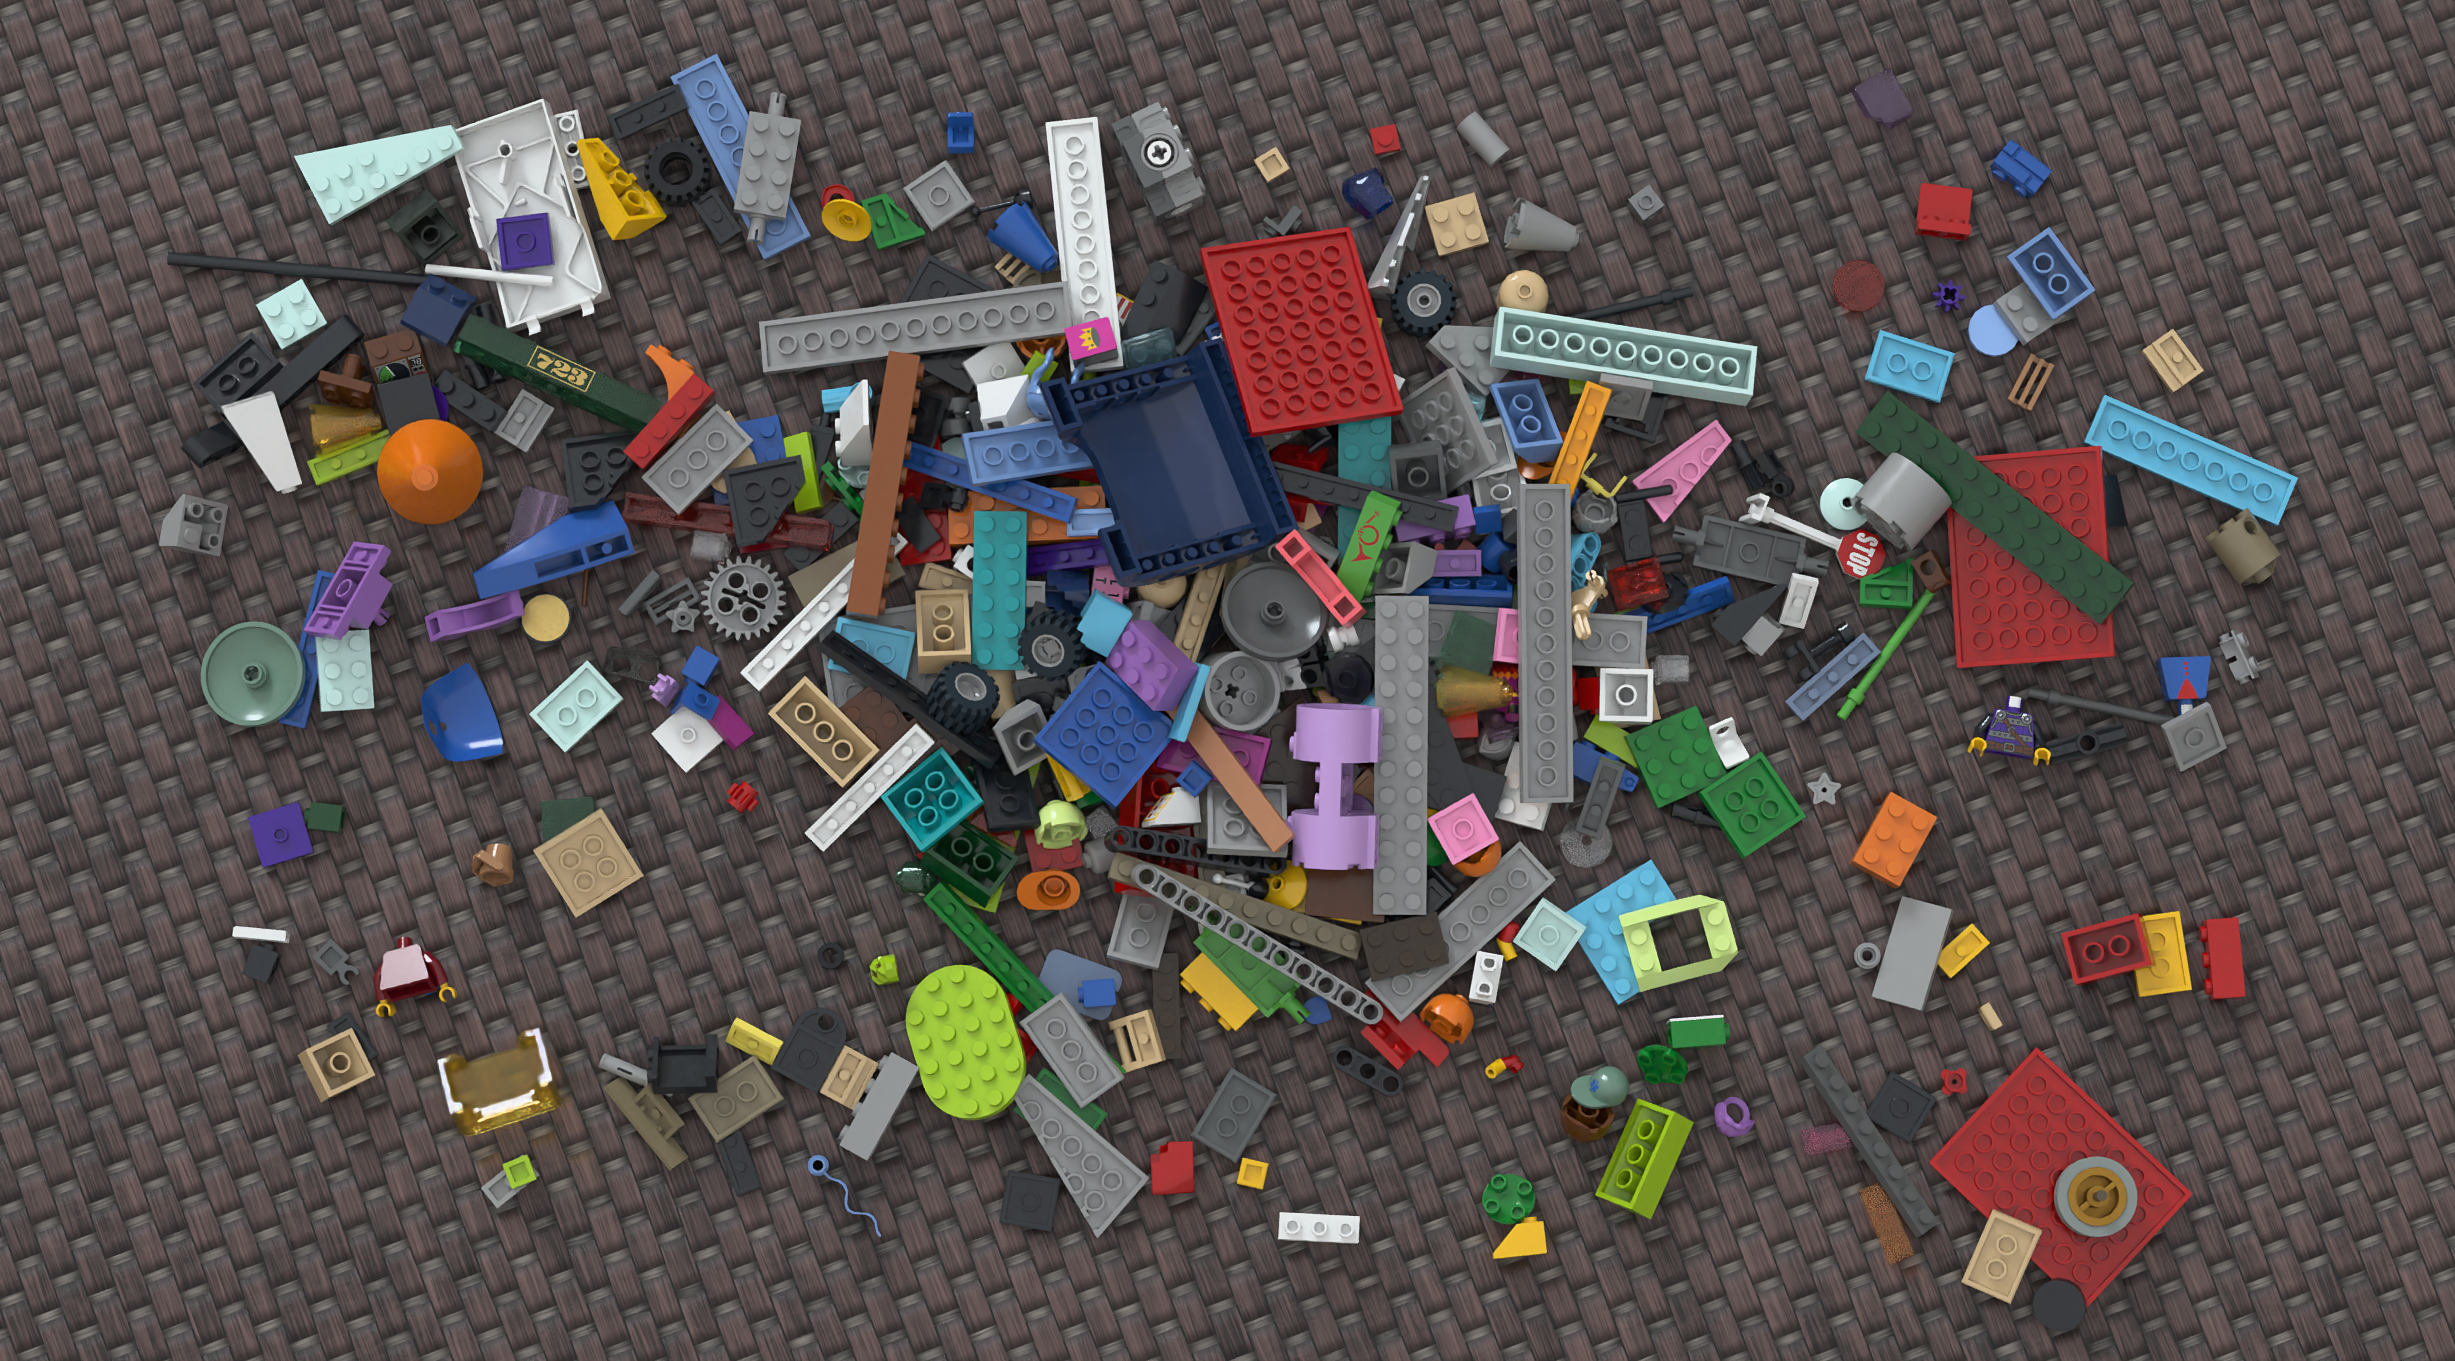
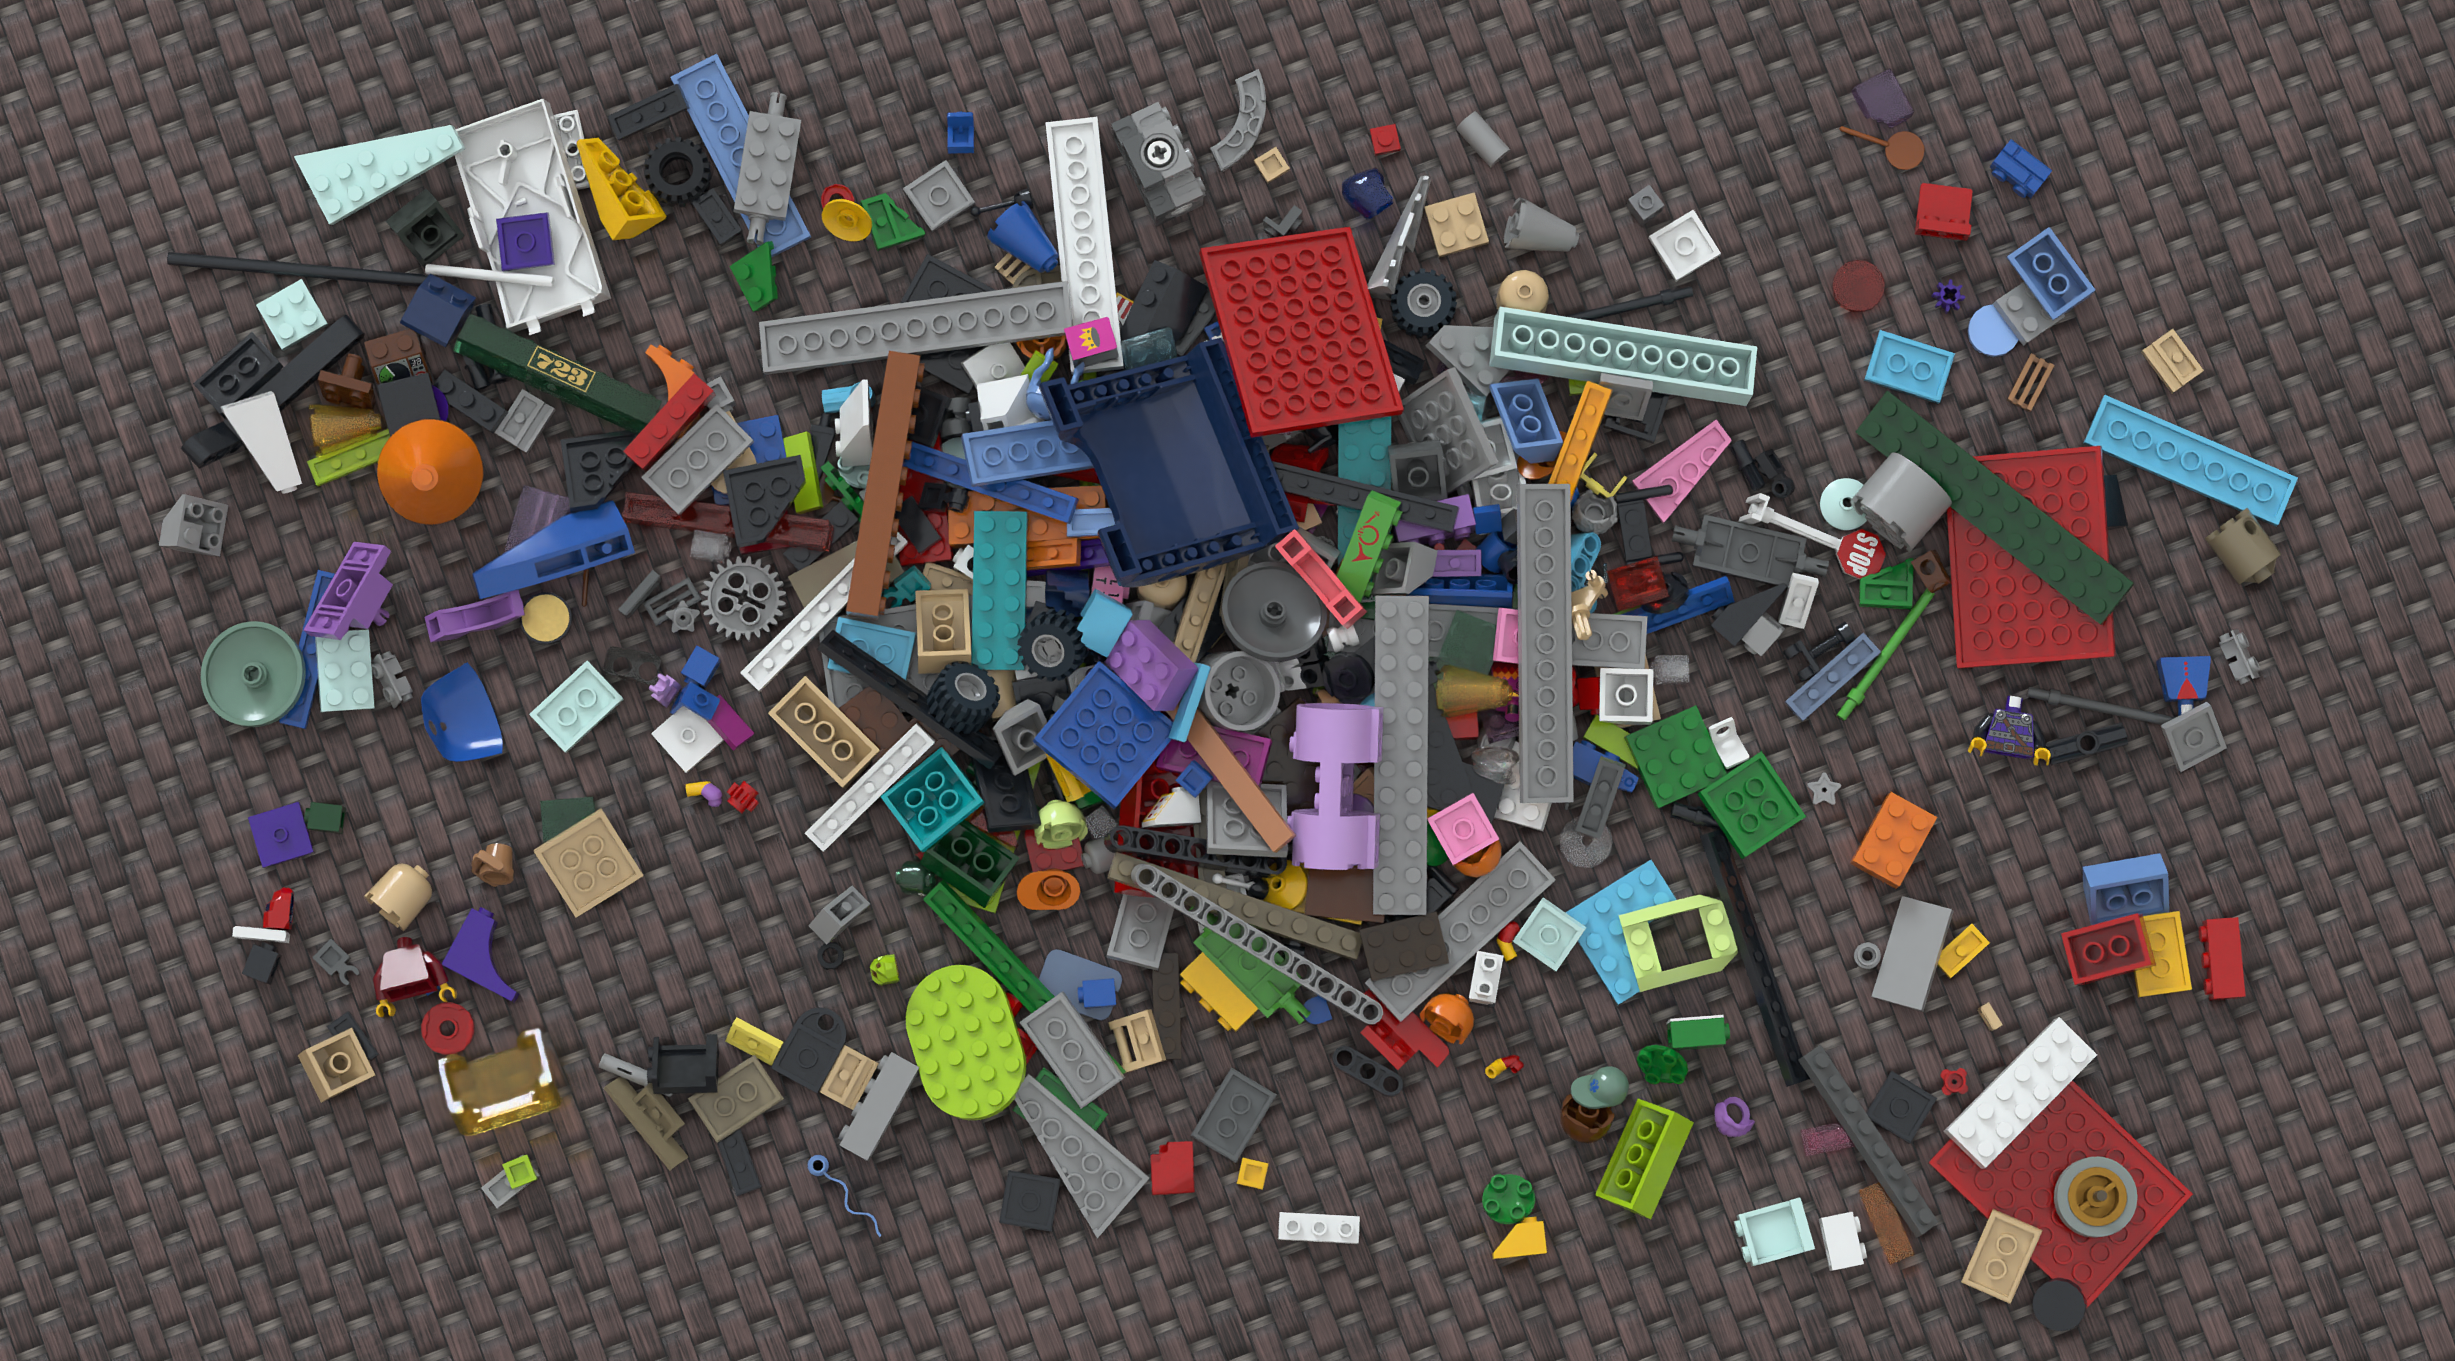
(280, 910): none -> red rock
(394, 690): none -> light grey hinge
(401, 894): none -> tan cylinder
(463, 1031): none -> red tile
(473, 956): none -> dark purple arch
(707, 790): none -> arm
(723, 396): none -> light grey bracket
(757, 276): none -> green wing
(839, 914): none -> light grey slope
(906, 585): none -> teal plate
(1053, 553): none -> orange plate
(1248, 123): none -> light grey tile
(1404, 363): none -> black plate
(1495, 763): none -> clear piece
(1684, 245): none -> white plate
(1754, 956): none -> black plate
(1774, 1232): none -> light aqua panel
(1842, 1241): none -> white brick
(1902, 150): none -> dark orange piece
(2020, 1093): none -> white brick
(2126, 888): none -> medium blue slope

